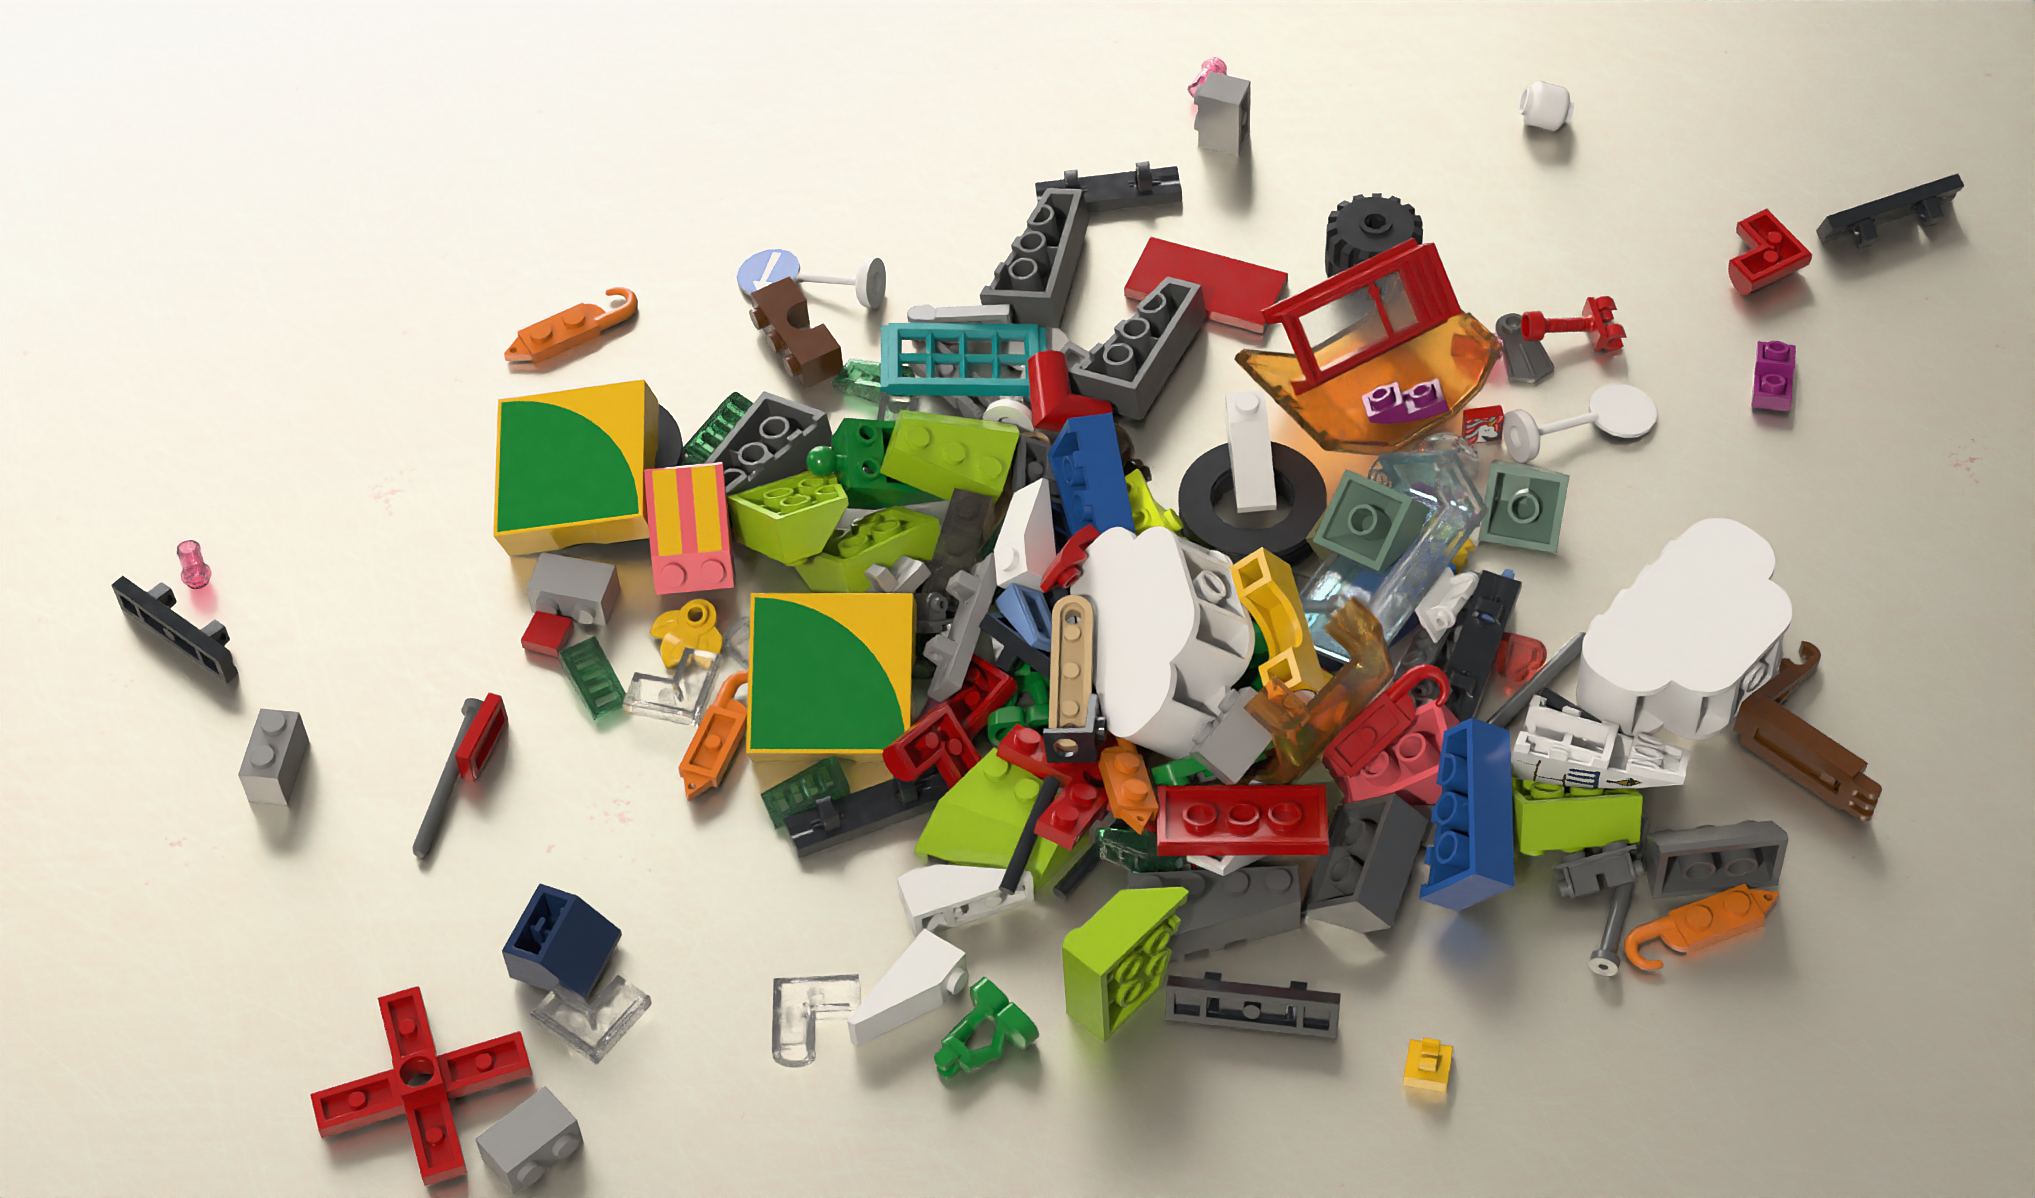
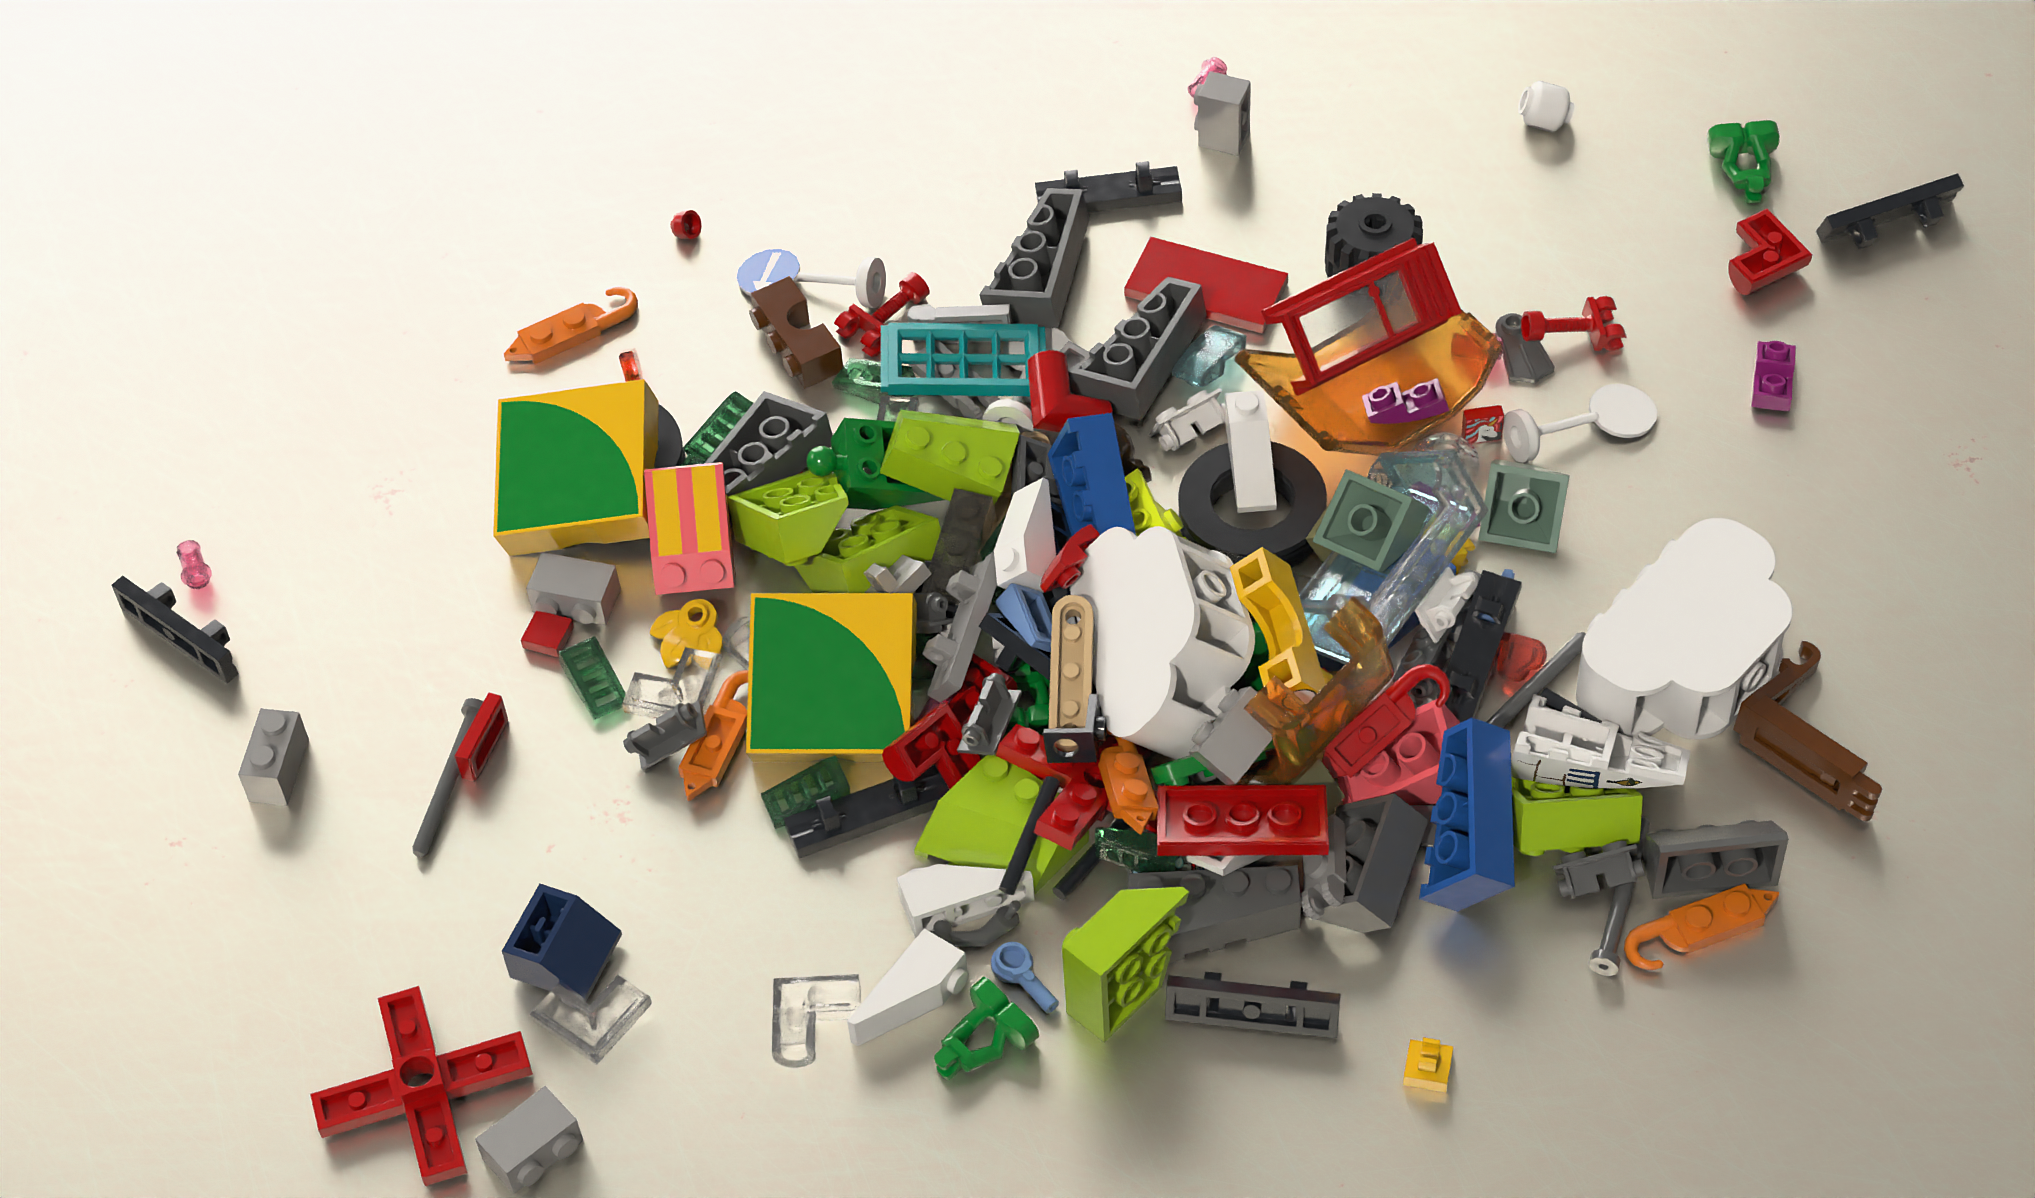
(630, 364): none -> clear red tile
(670, 734): none -> dark grey hinge
(686, 220): none -> red hinge
(912, 289): none -> red bar
(989, 717): none -> dark grey hinge
(1001, 923): none -> dark grey piece
(1014, 964): none -> medium blue plate
(1176, 425): none -> white hinge
(1207, 356): none -> clear light blue slope
(1325, 874): none -> light grey hinge
(1756, 139): none -> green piece

